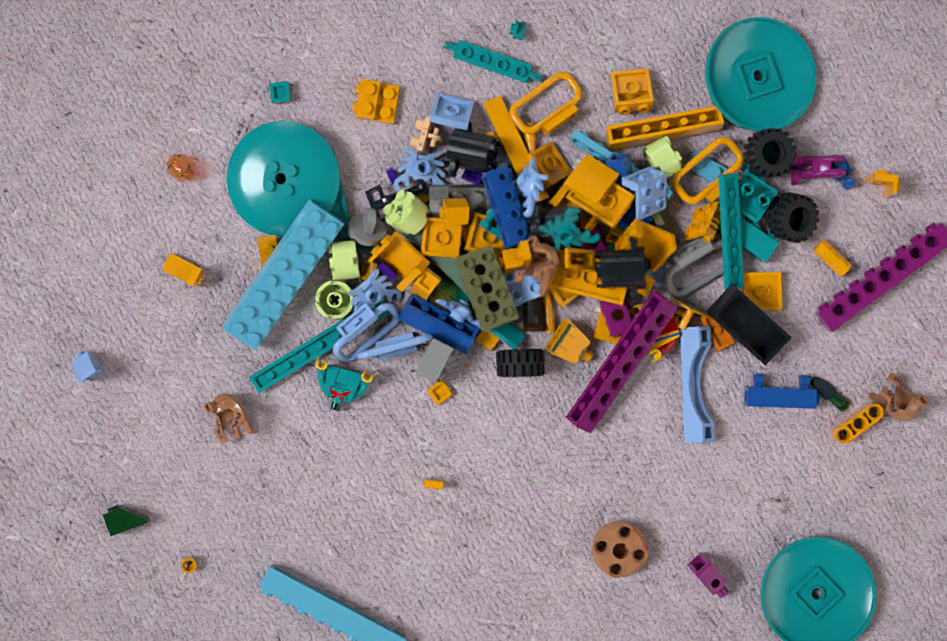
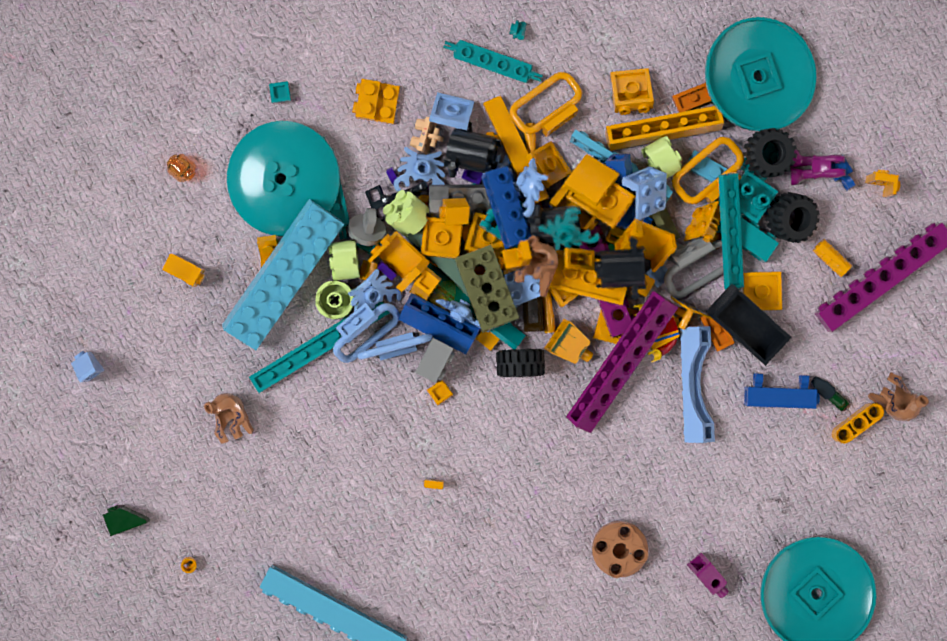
(341, 383): teal torso -> none
(691, 98): none -> orange plate

